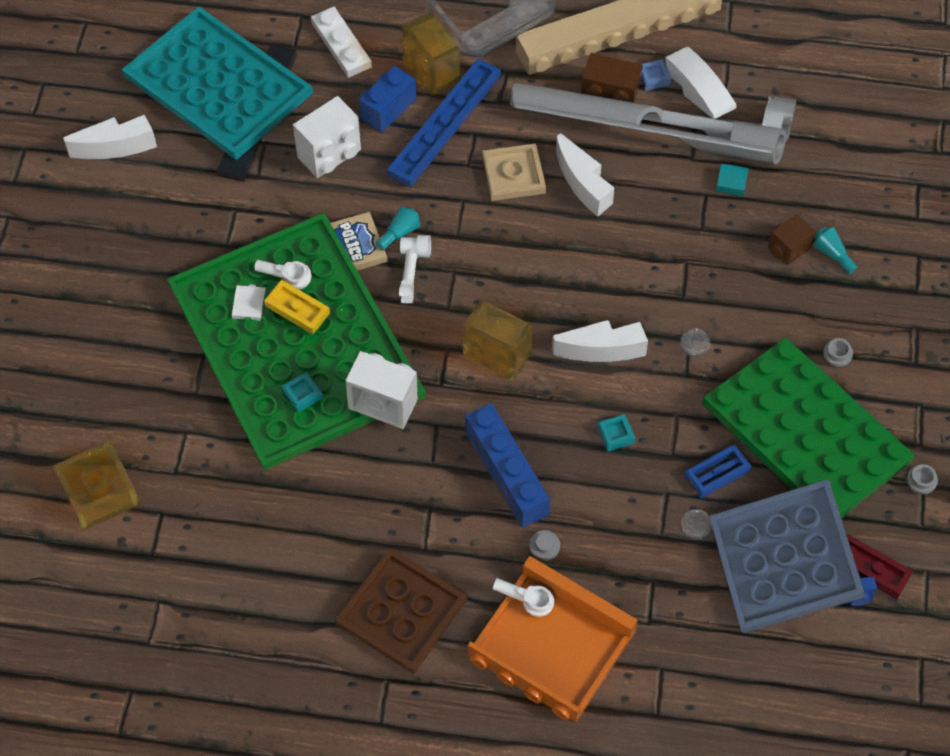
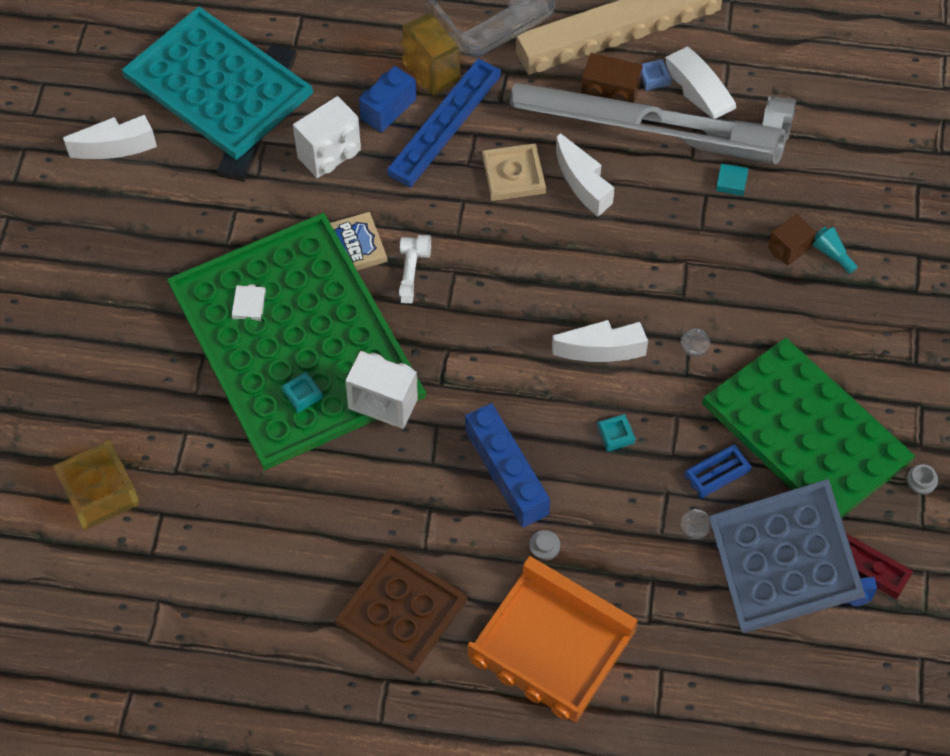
(294, 273): white plate -> none
(297, 306): yellow plate -> none
(341, 42): white plate -> none
(403, 223): teal cone -> none
(497, 340): clear yellow brick -> none
(536, 599): white plate -> none
(838, 352): light grey plate -> none

